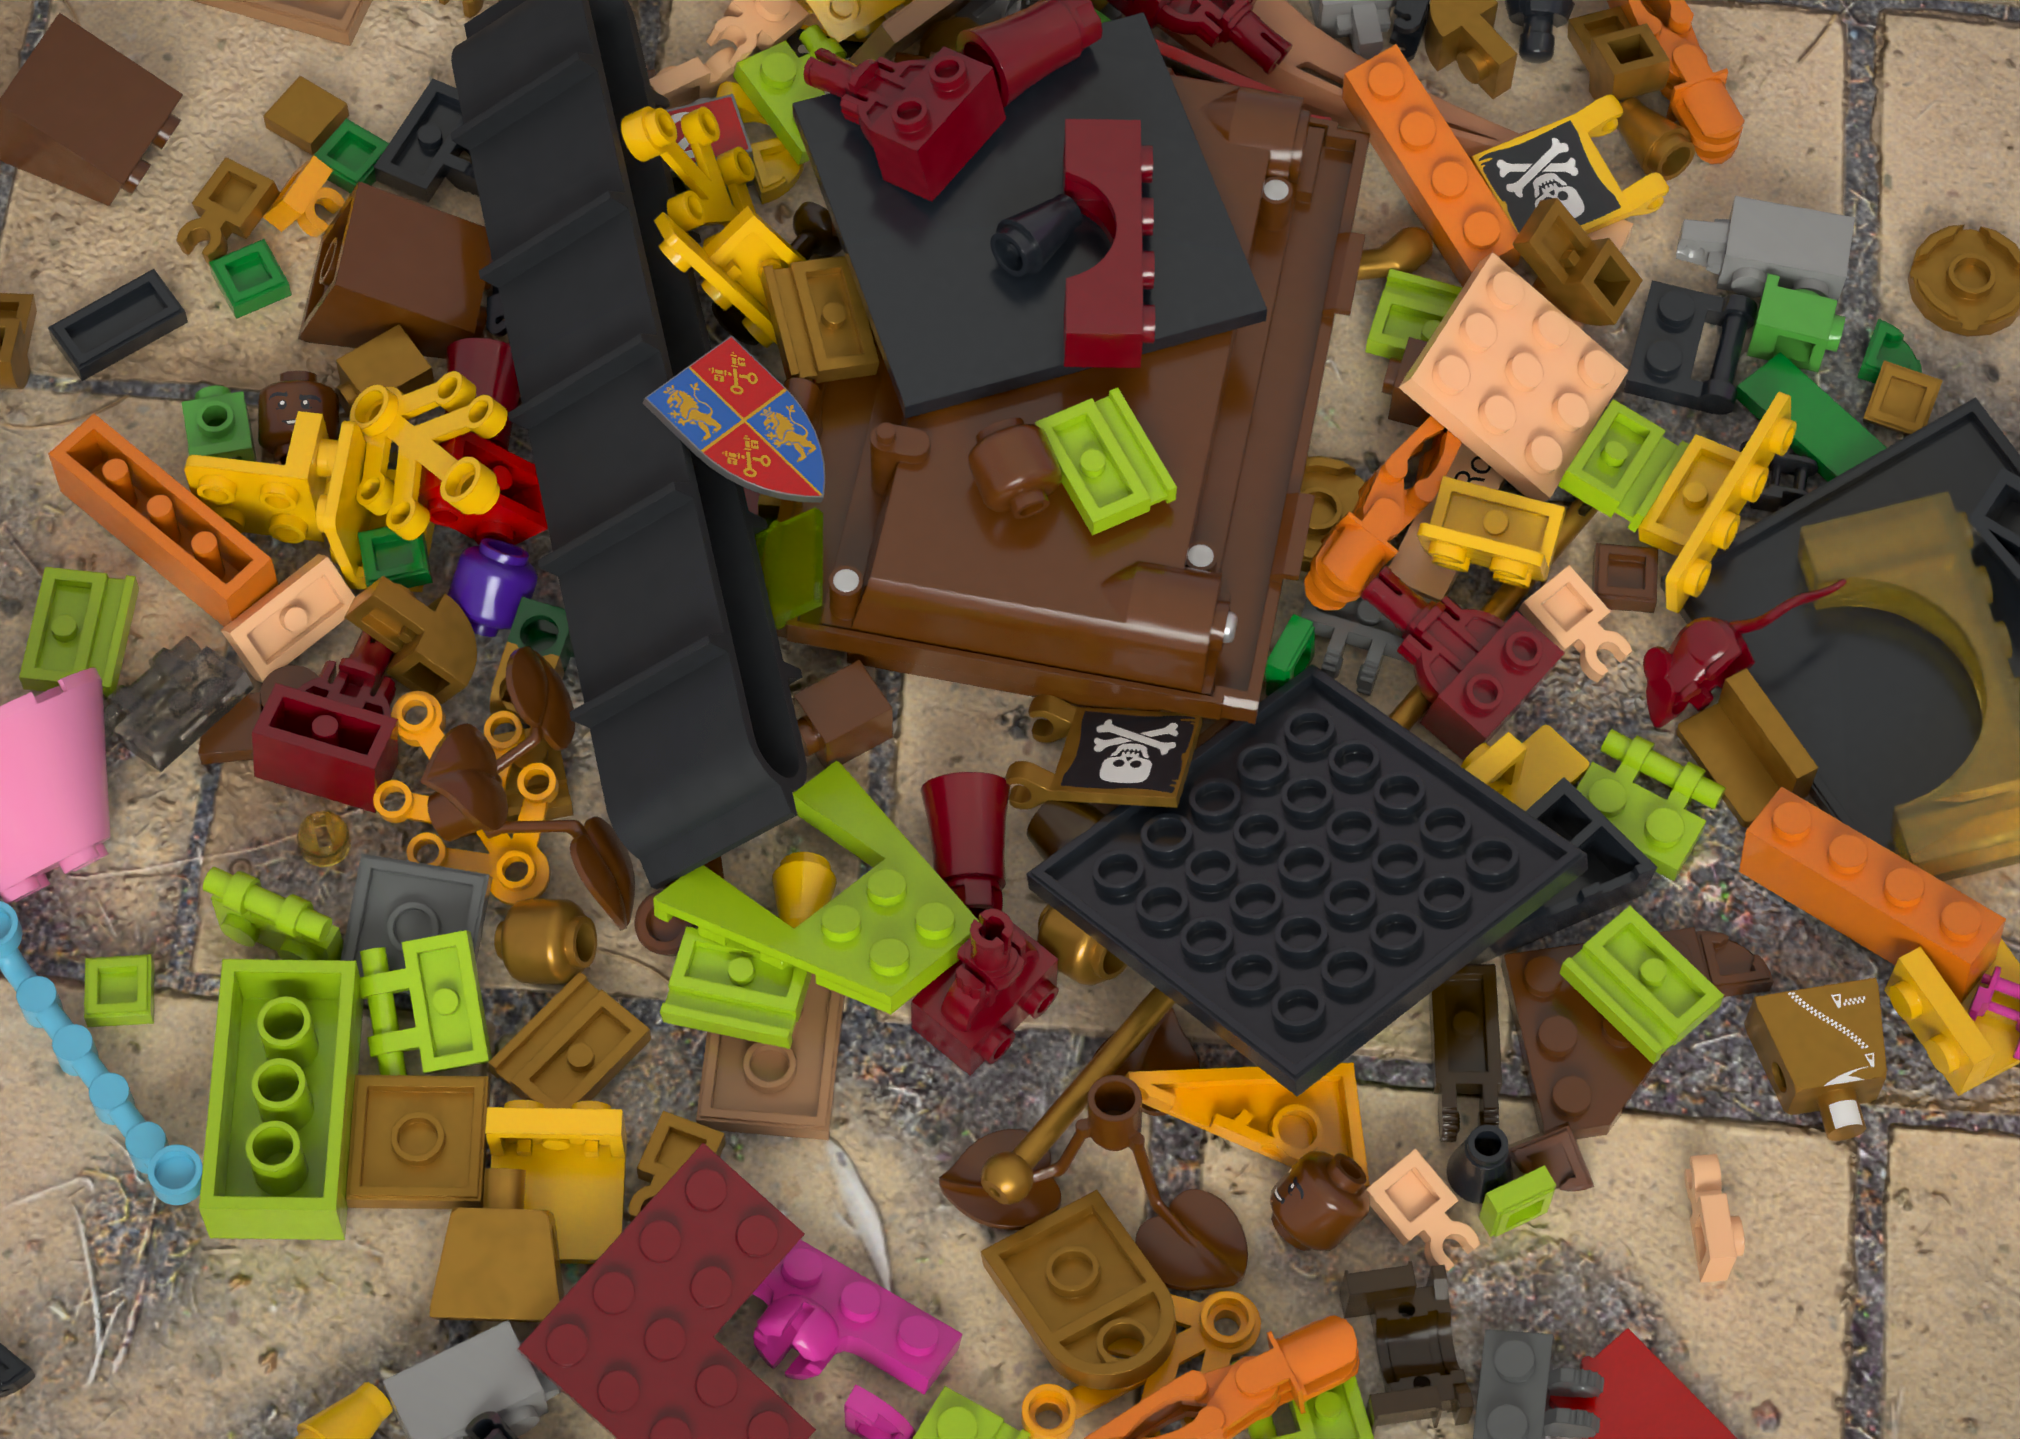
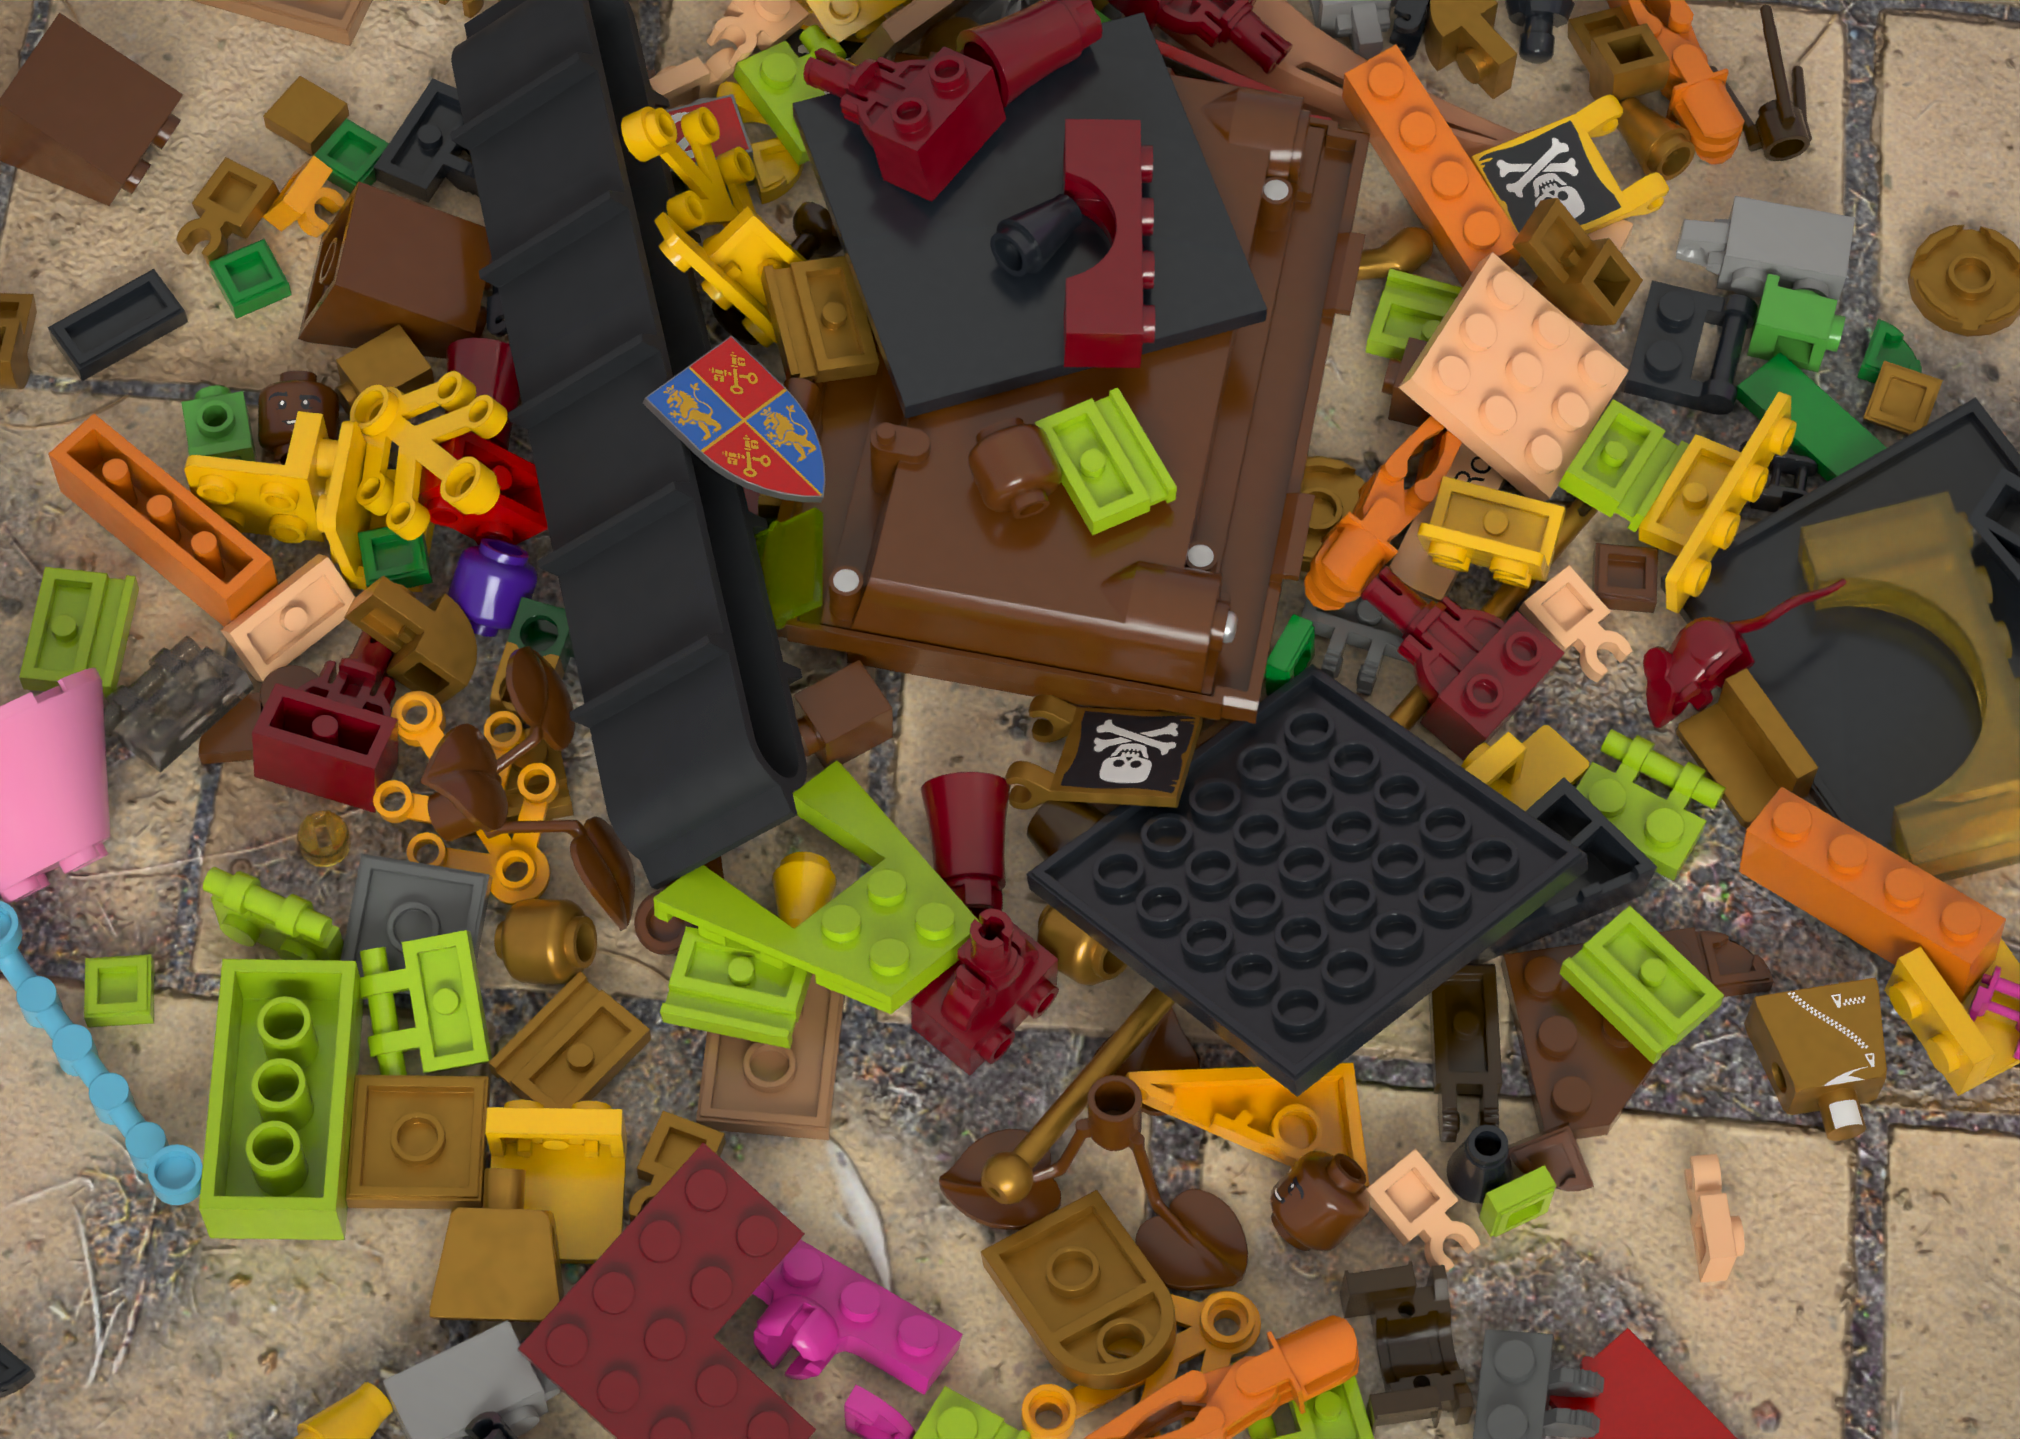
(1781, 124): none -> dark brown plant

